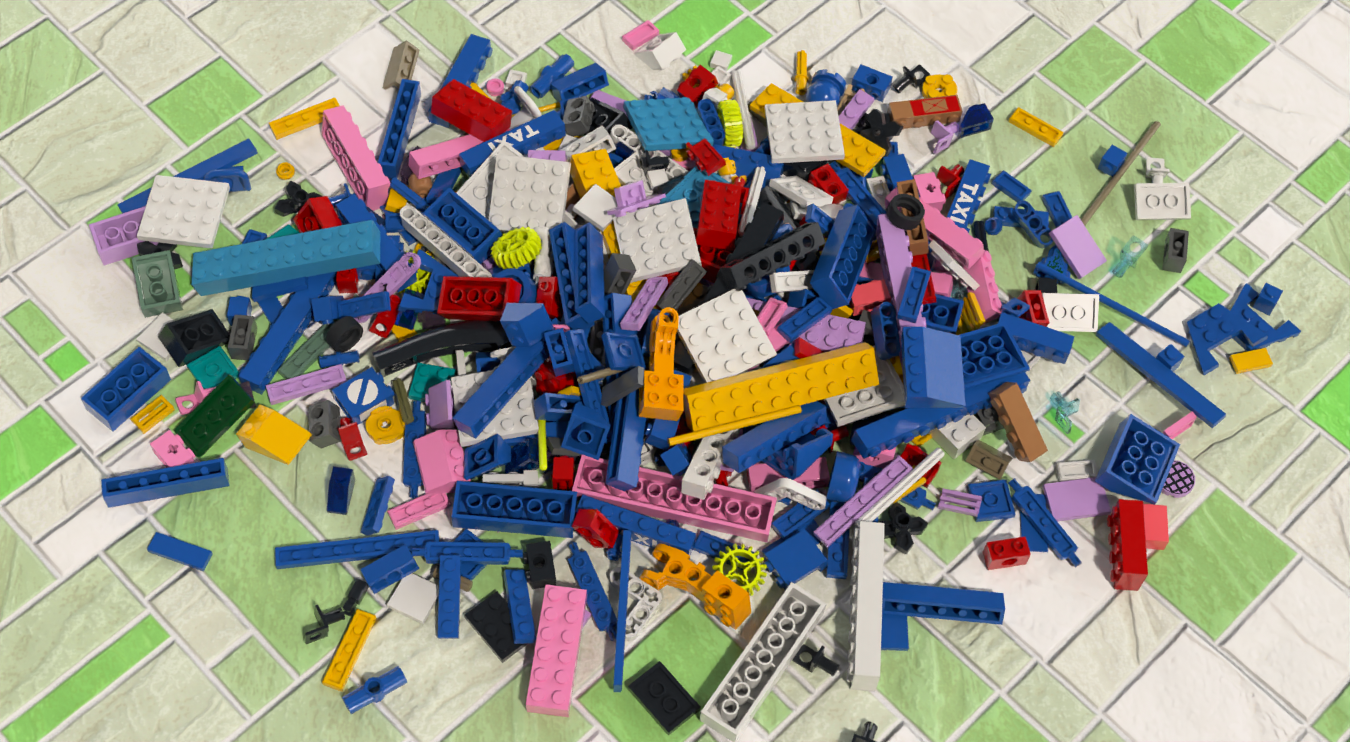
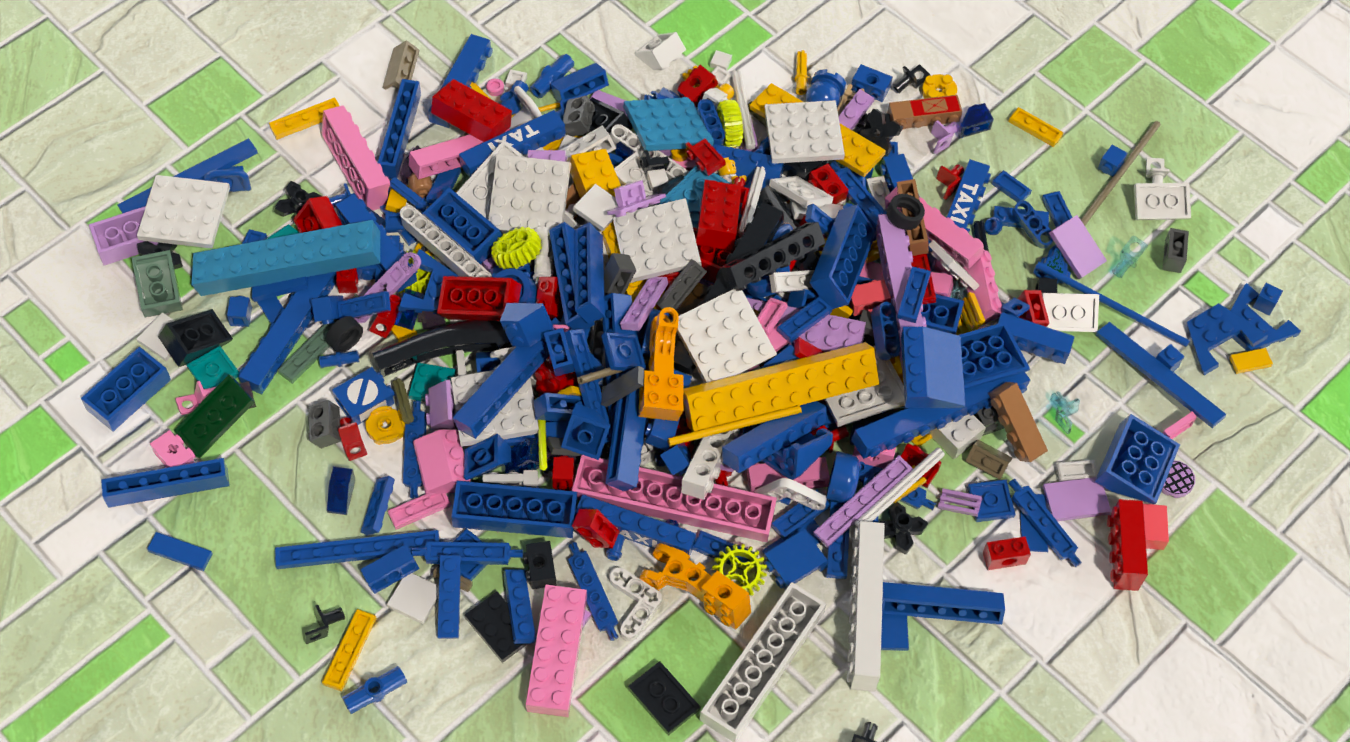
(154, 416): yellow tile -> none
(242, 337): dark grey brick -> none
(273, 435): yellow slope -> none
(287, 168): yellow plate -> none
(306, 384): lavender plate -> none
(355, 596): black bar -> none
(622, 611): blue tile -> none
(640, 35): bright pink tile -> none
(818, 660): black bracket -> none
(929, 190): bright pink brick -> none

